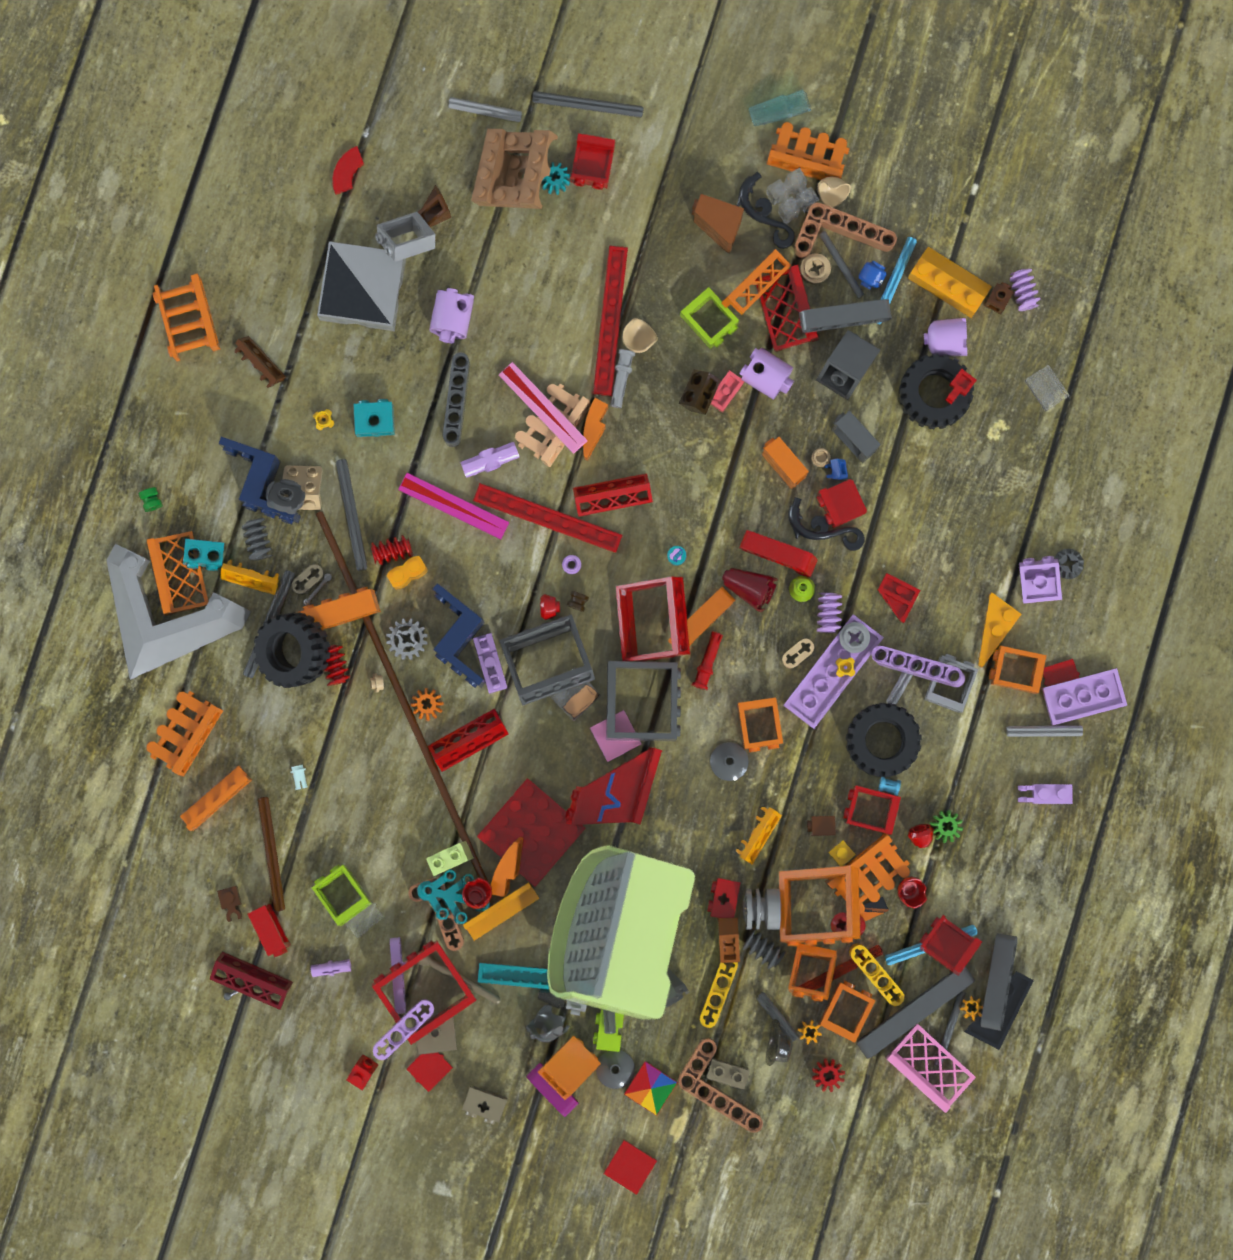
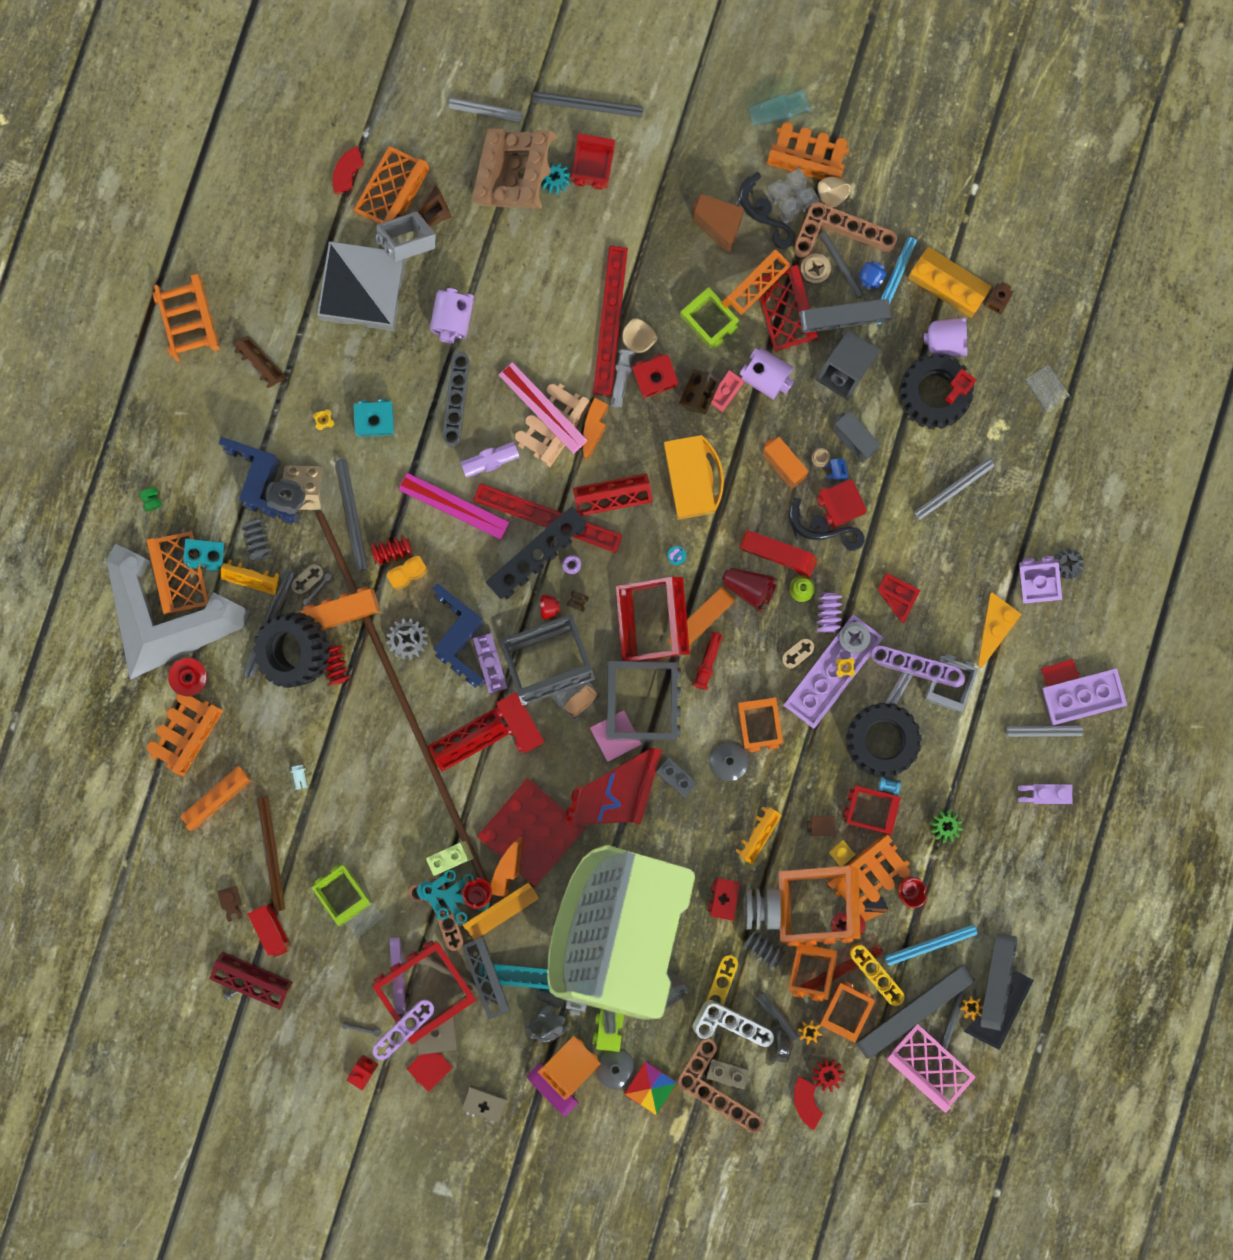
(178, 674): none -> red dish
(331, 968): lavender pin -> none
(376, 682): tan plate -> none
(377, 1032): none -> dark grey hinge
(406, 193): none -> orange fence
(433, 700): orange gear -> none
(492, 974): none -> dark grey fence
(497, 582): none -> black brick
(519, 723): none -> red brick
(630, 1167): red tile -> none
(659, 365): none -> red brick
(676, 778): none -> dark grey brick
(693, 476): none -> light orange piece
(729, 940): dark orange brick -> none
(735, 1026): none -> white beam
(805, 1102): none -> red tile
(921, 835): red cone -> none
(949, 945): red panel -> none
(954, 489): none -> light grey axle
(1024, 289): lavender piece -> none
(1037, 671): orange window -> none

